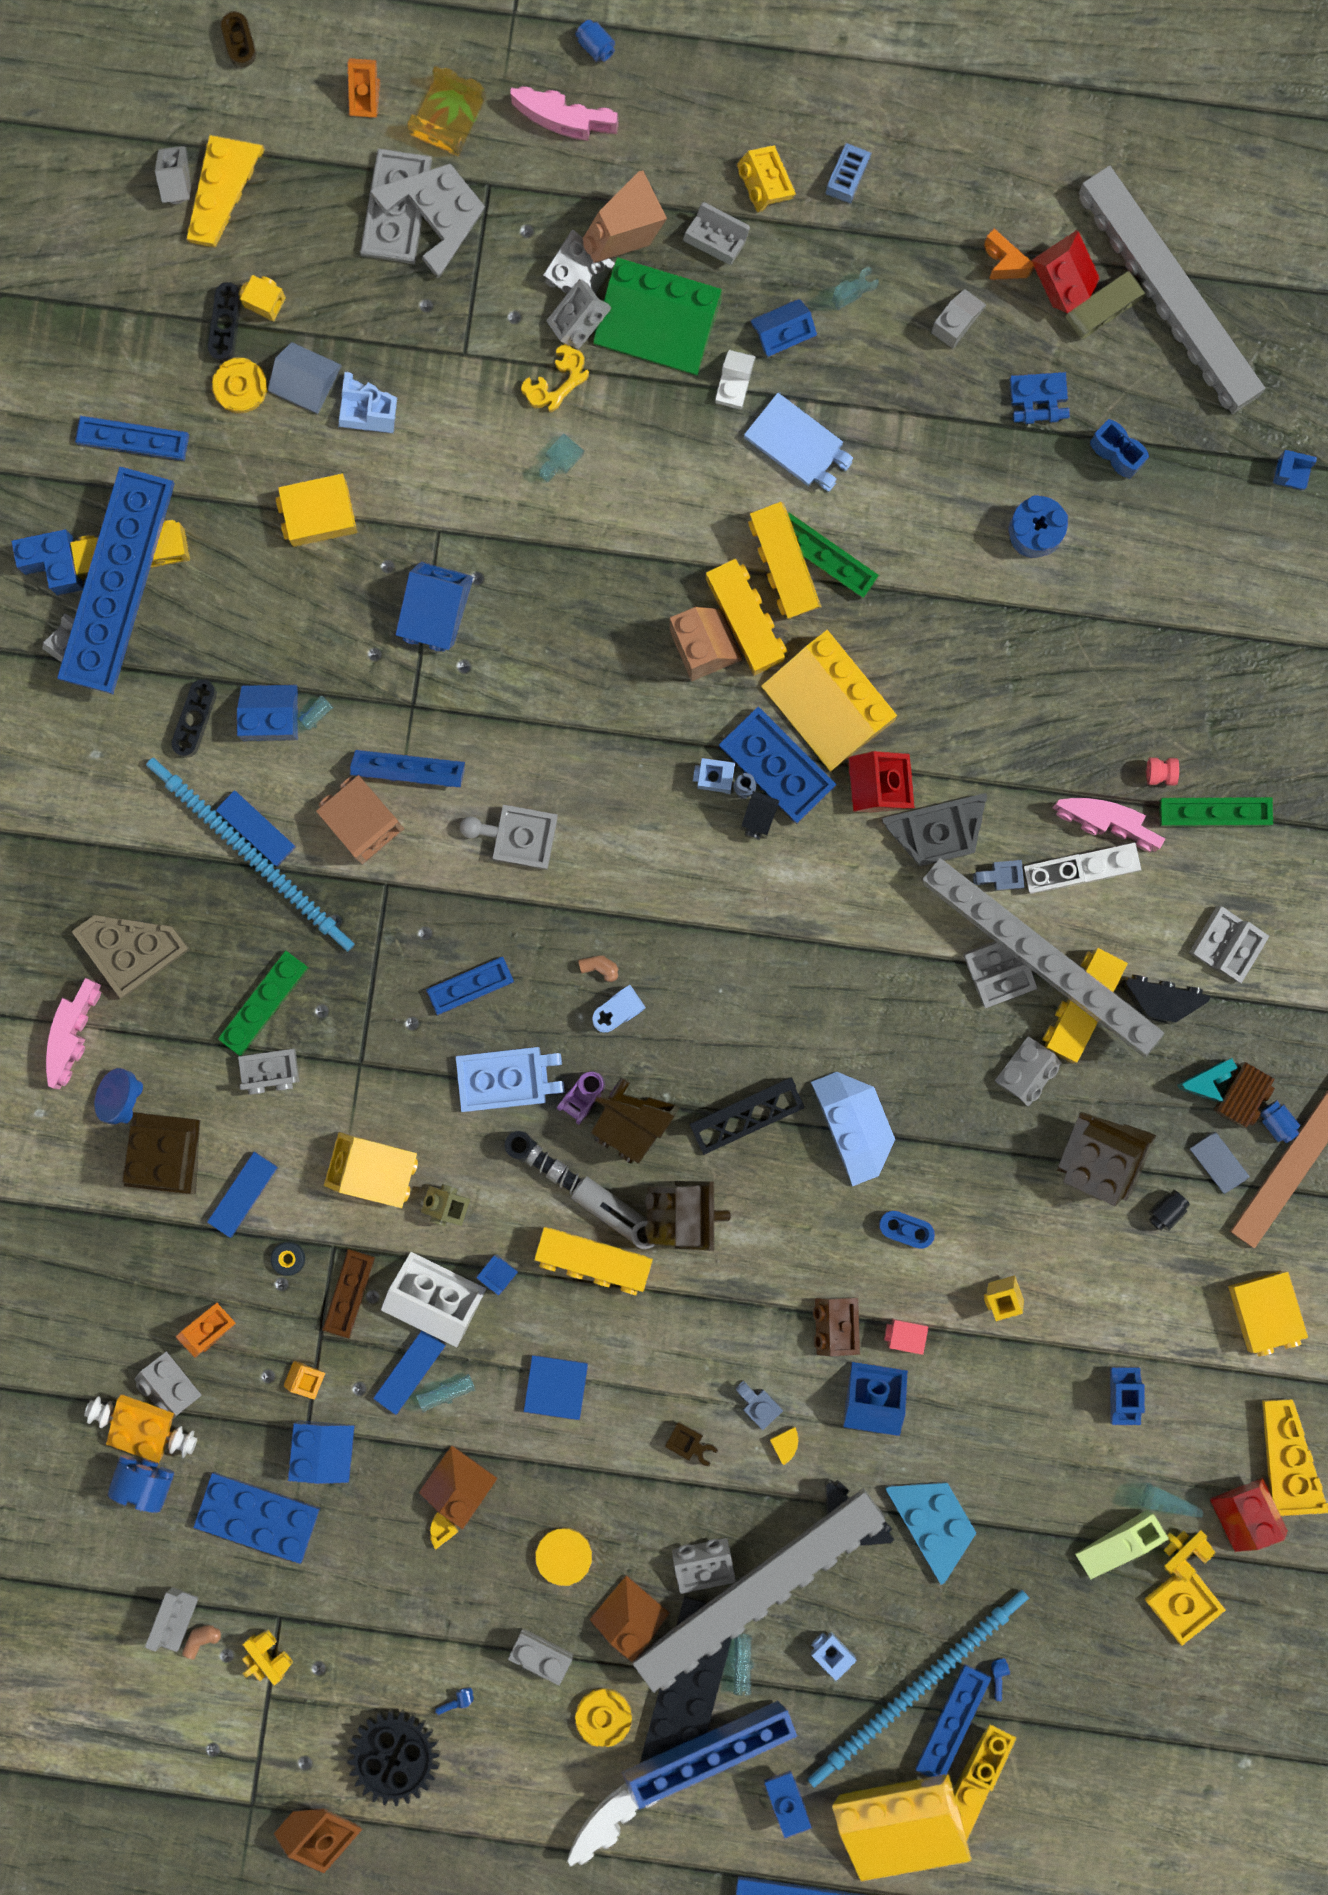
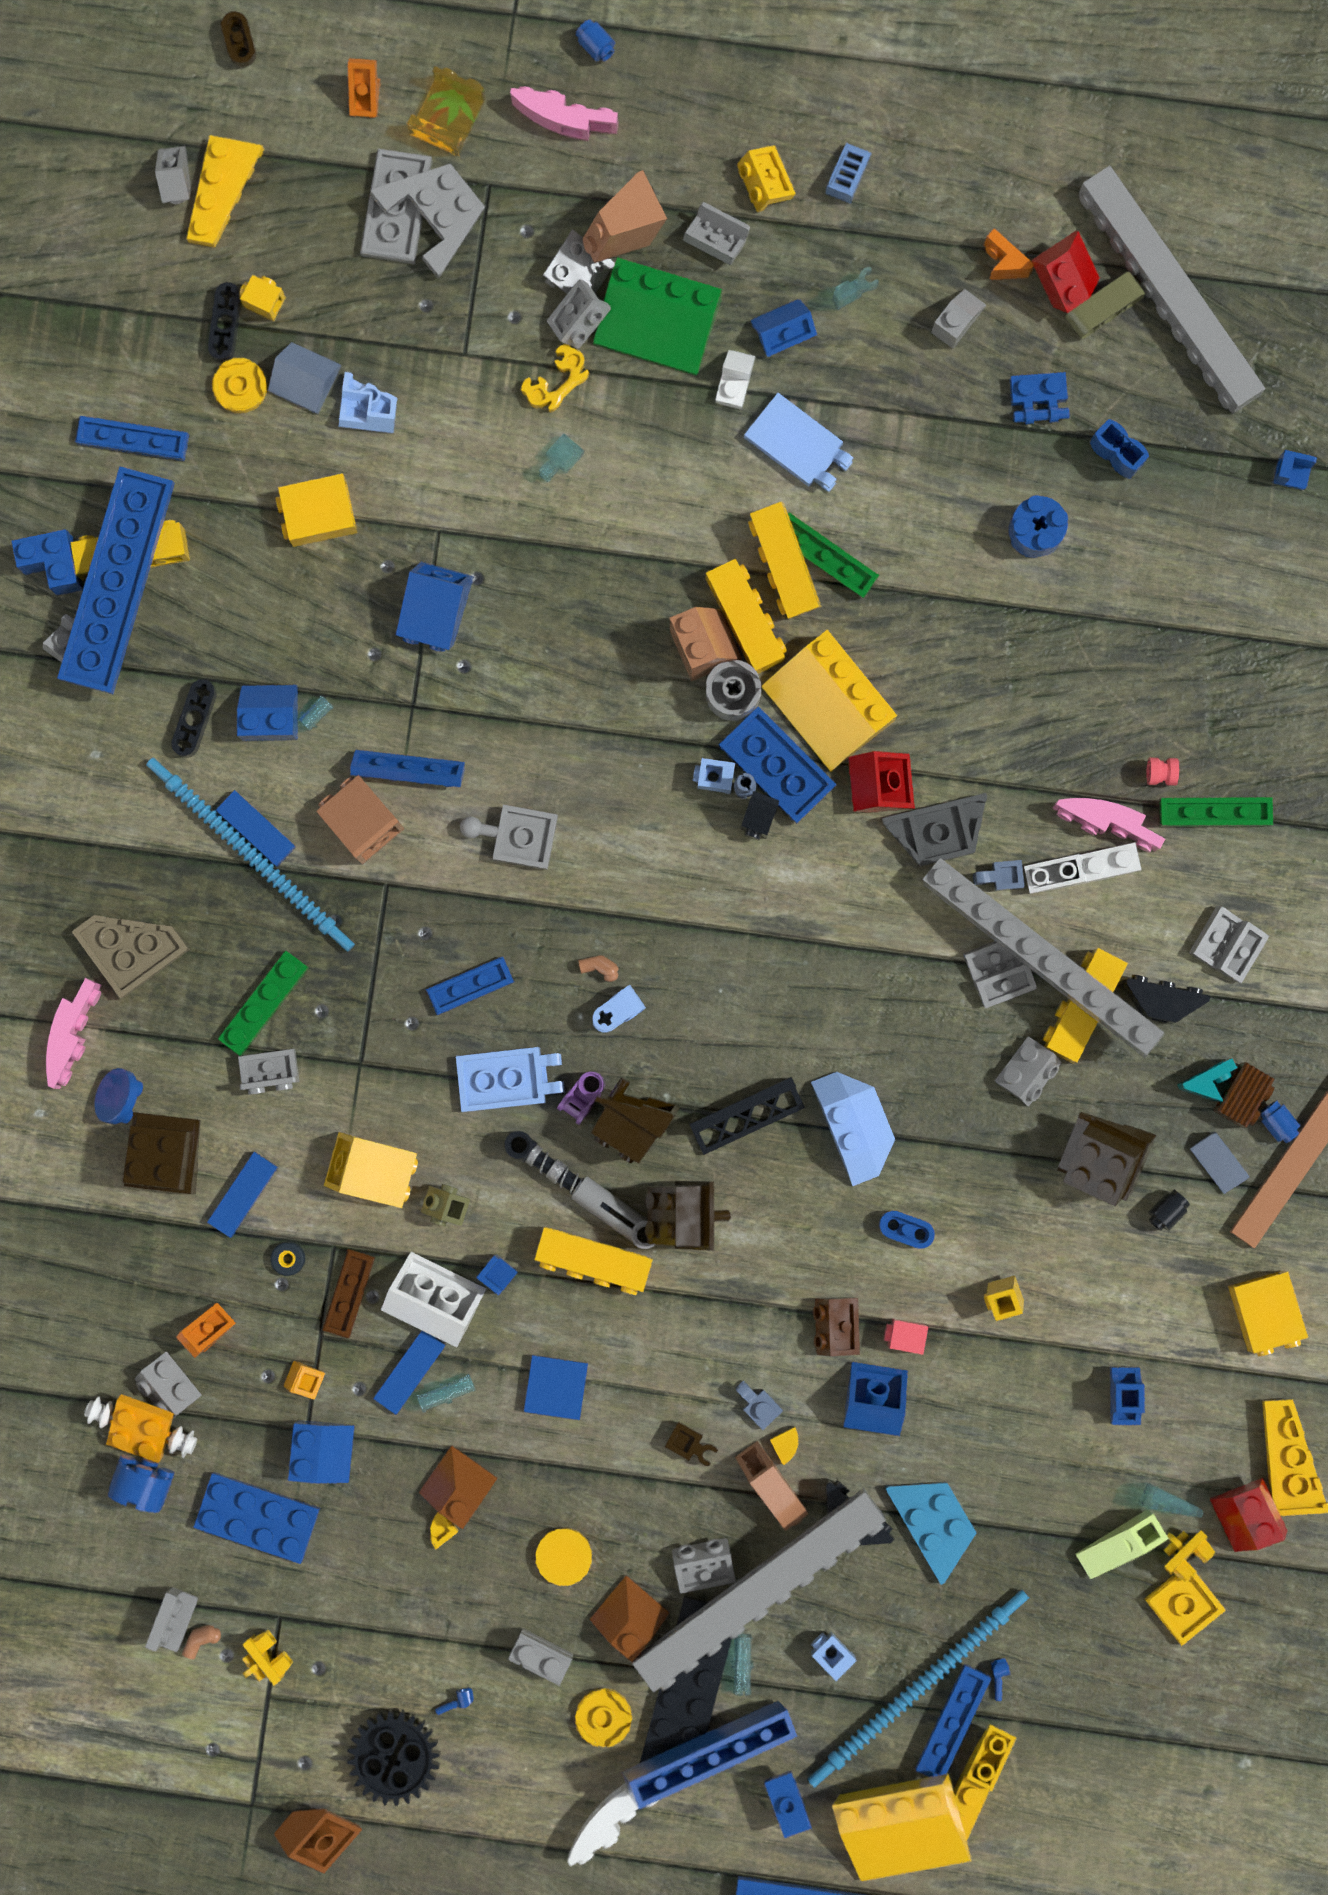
(732, 674): none -> light grey brick
(771, 1486): none -> nougat slope

